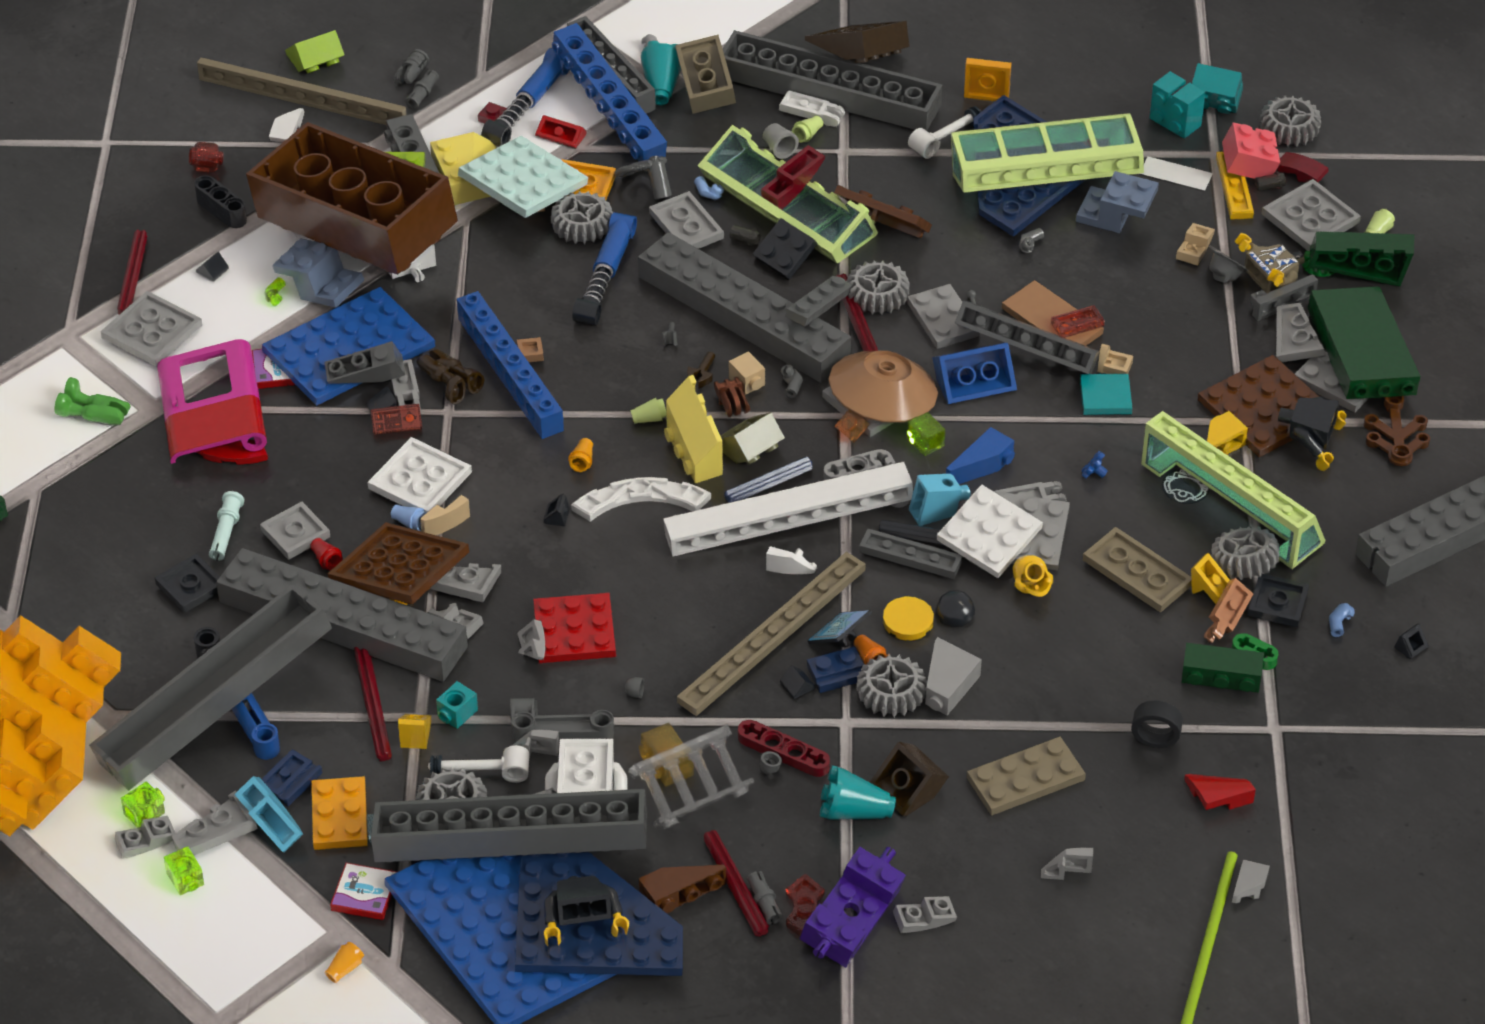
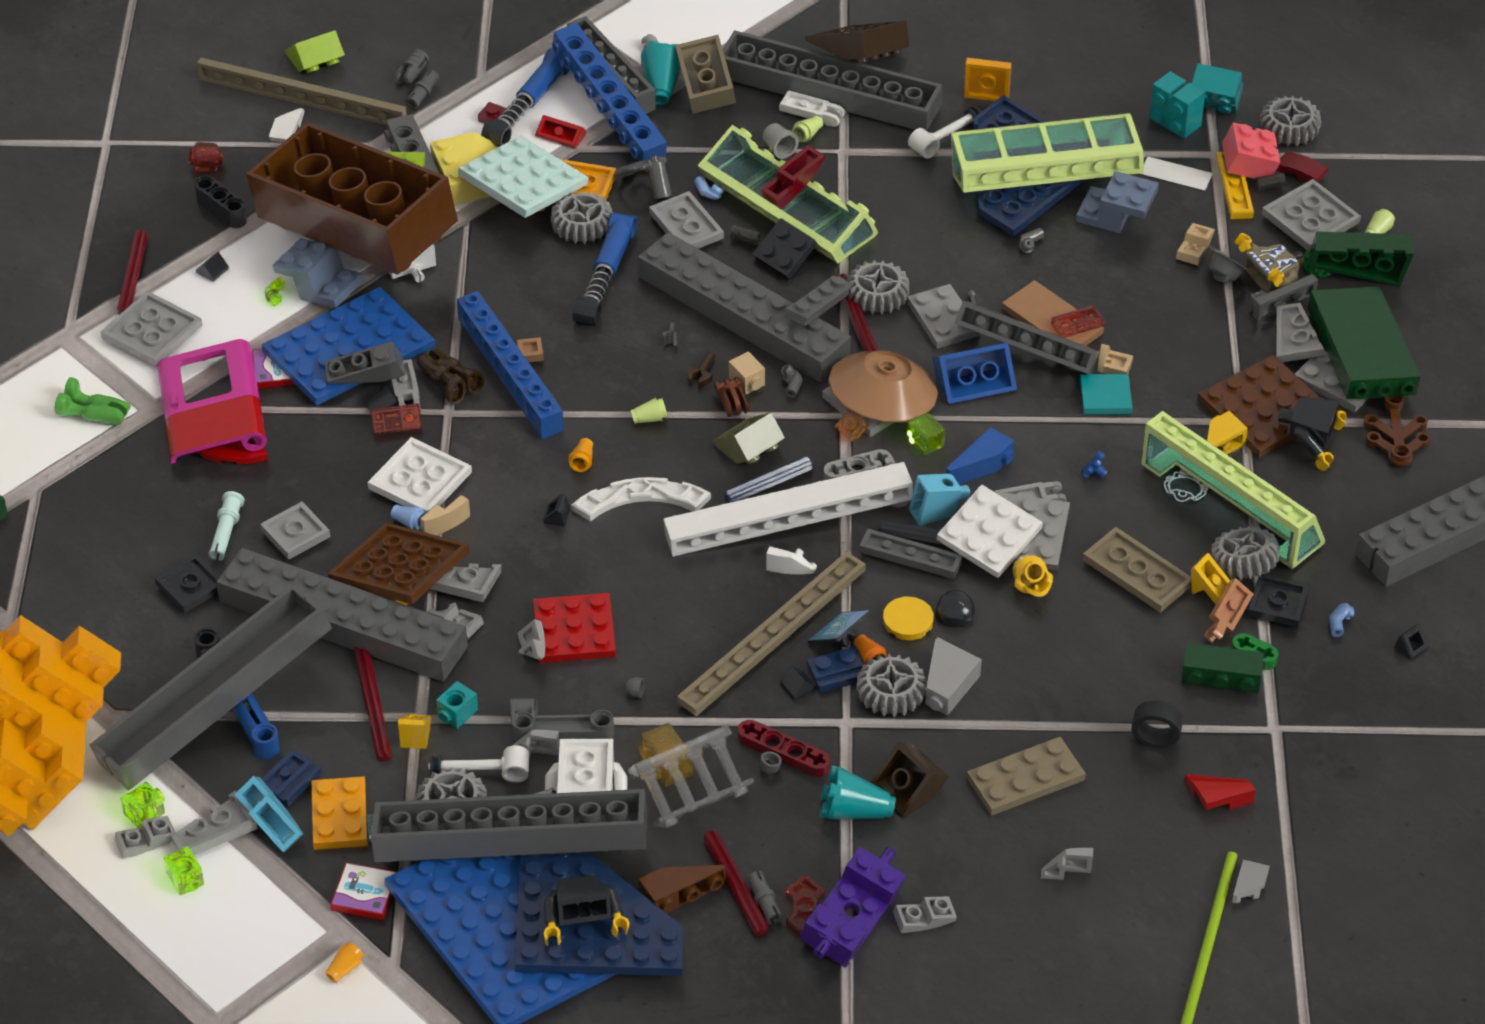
(327, 554): red cone -> none
(693, 433): light yellow wedge -> none
(887, 214): reddish brown container -> none

